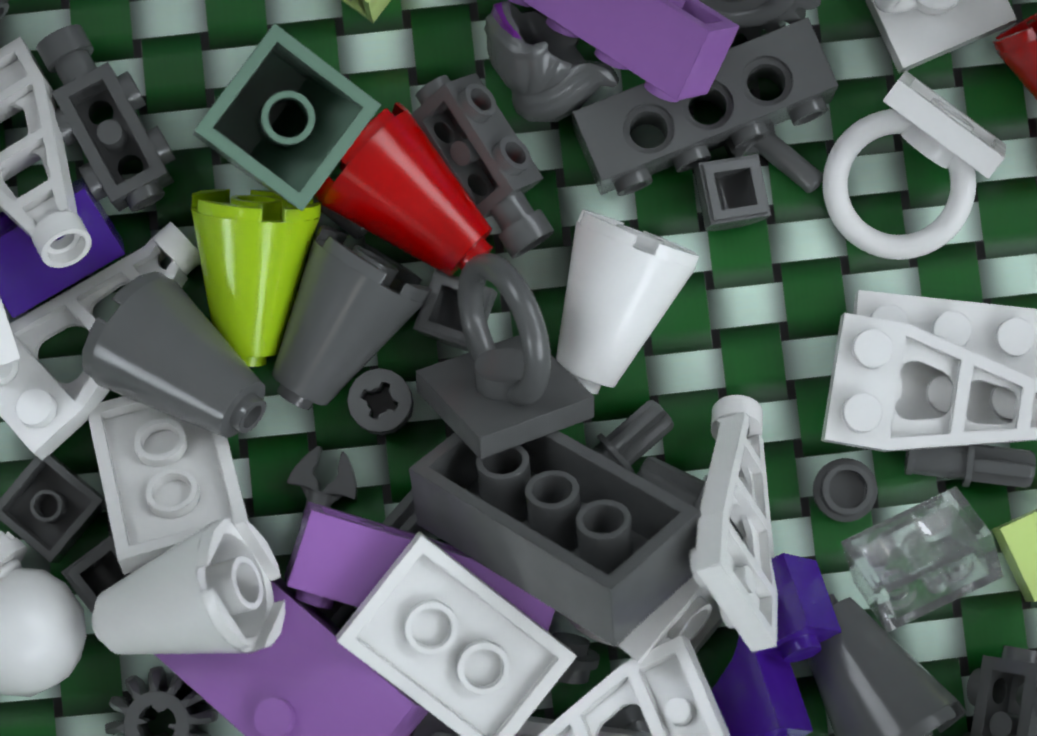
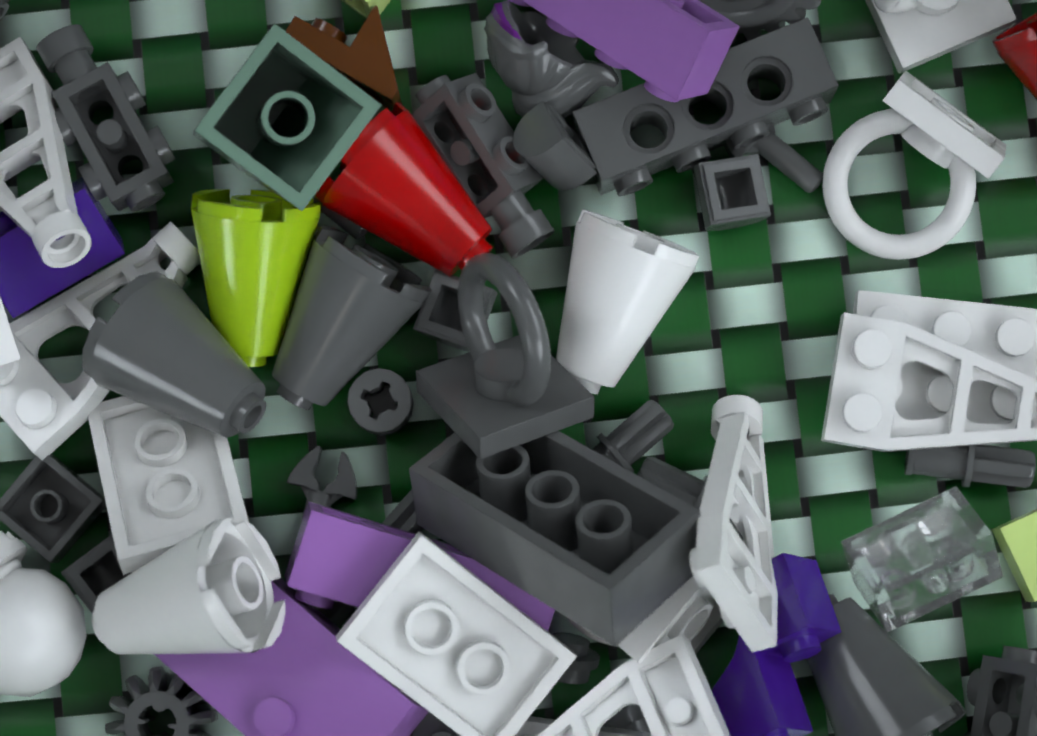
(363, 63): none -> reddish brown slope
(553, 148): none -> dark grey brick
(845, 490): dark grey plate -> none

